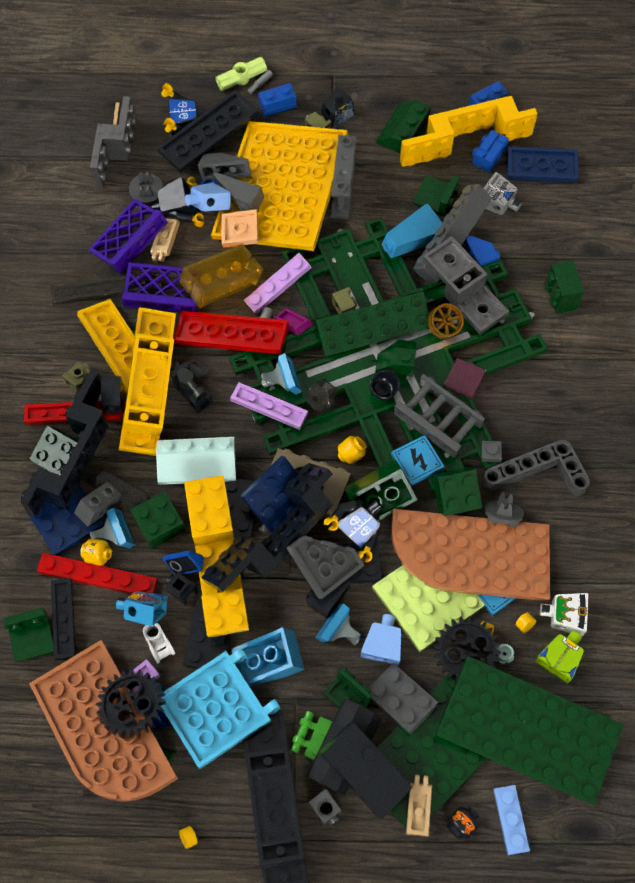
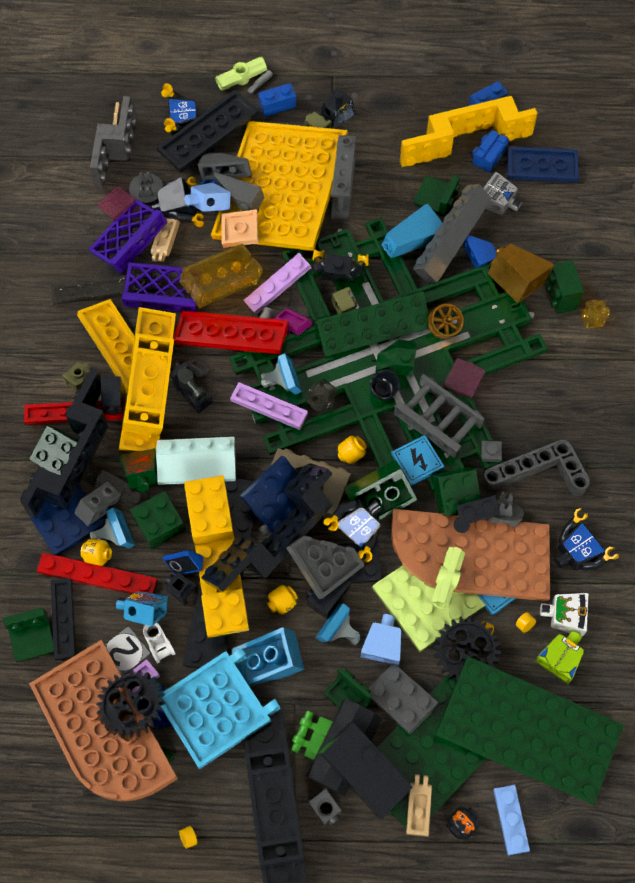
(116, 203): none -> clear pink piece
(126, 650): none -> white sticker
(140, 469): none -> dark green torso
(282, 599): none -> yellow head
(339, 267): none -> black torso
(404, 124): dark green slope -> none
(448, 578): none -> yellowish green piece
(465, 285): flat silver bracket -> none
(475, 511): none -> black hinge
(509, 653): light aqua plate -> none
(519, 271): none -> pearl gold slope
(581, 547): none -> torso
(595, 313): none -> clear yellow brick

